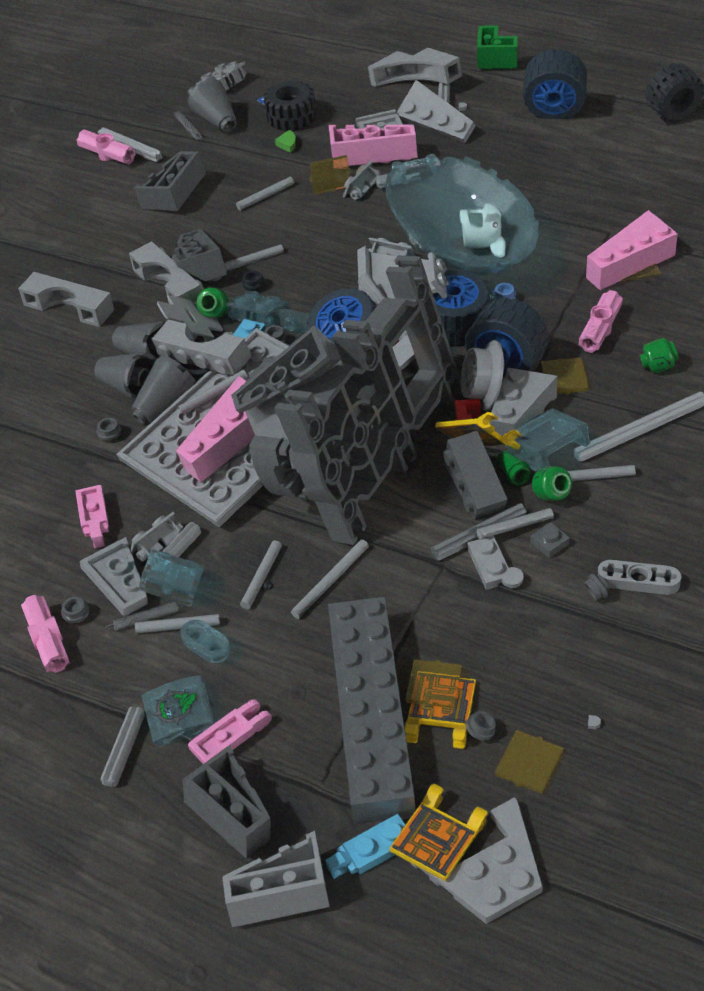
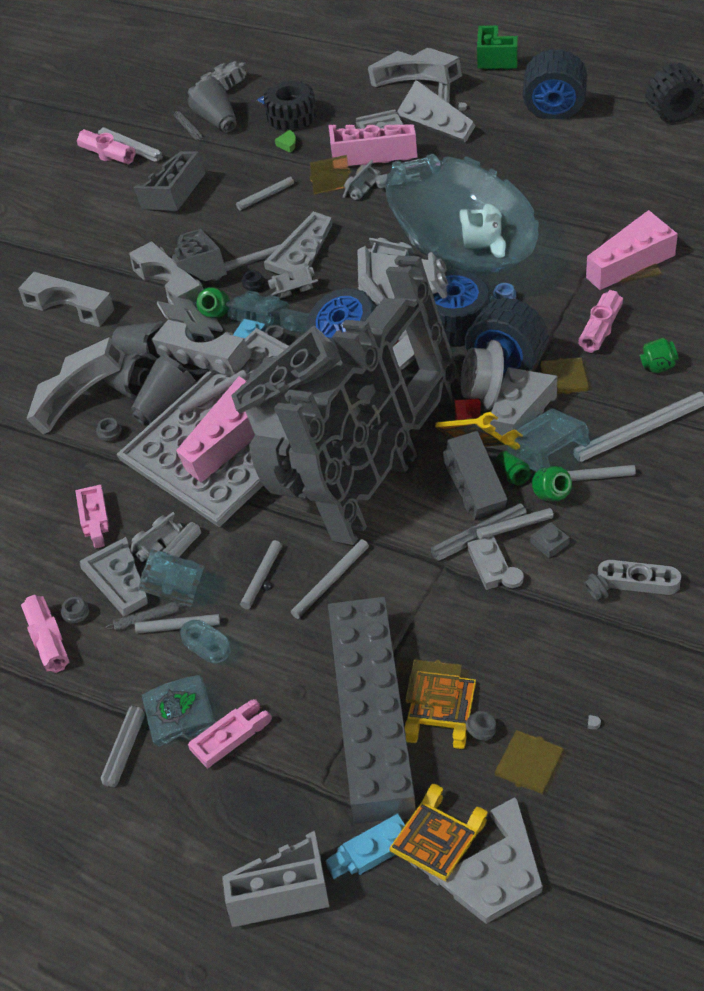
(76, 376): none -> light grey arch
(228, 803): dark grey wedge -> none
(284, 286): none -> light grey hinge
(301, 246): none -> light grey wing

